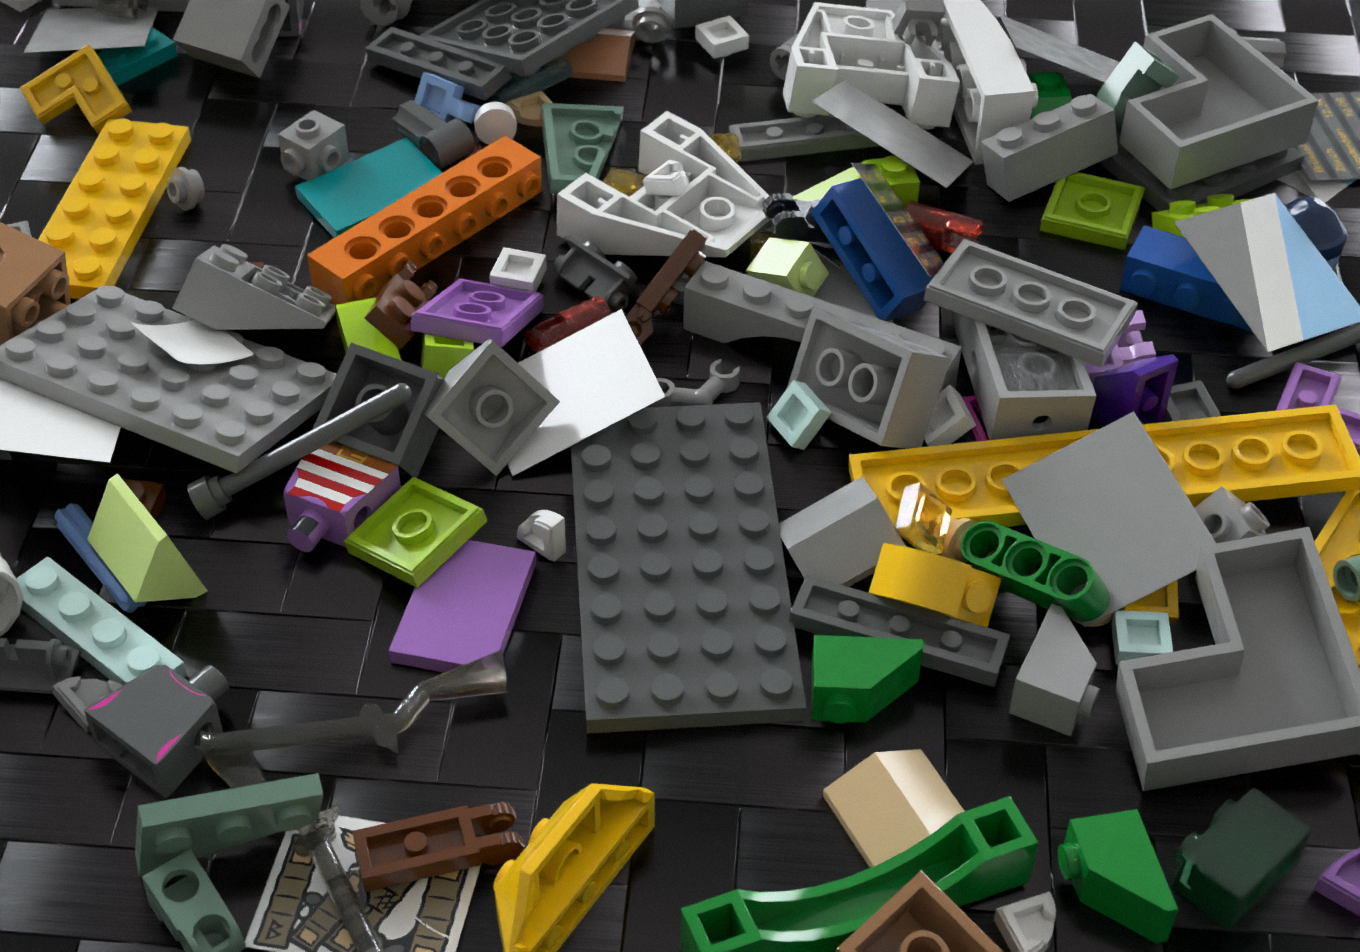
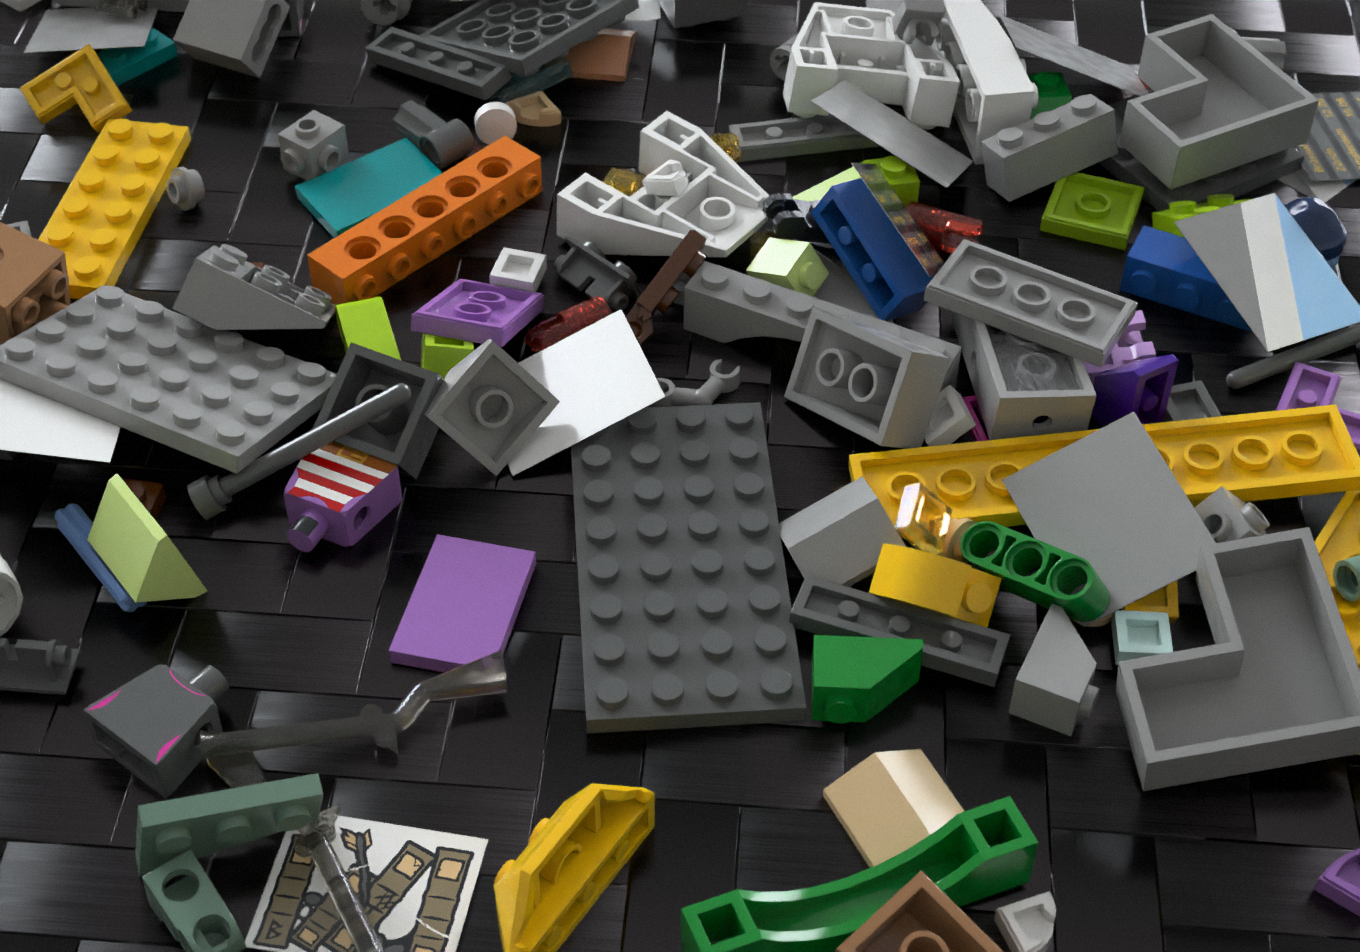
(80, 693): light grey tile -> none
(91, 624): light aqua plate -> none
(195, 342): white sticker -> none
(396, 304): reddish brown hinge -> none
(415, 531): lime tile -> none
(436, 844): reddish brown hinge -> none
(444, 99): light blue plate -> none
(544, 533): white tile -> none
(577, 140): sand green wing -> none
(651, 24): light grey plate -> none
(722, 37): white plate -> none
(798, 415): light aqua plate -> none
(1119, 872): green slope -> none
(1134, 77): sand green leg -> none
(1239, 857): clear green brick -> none

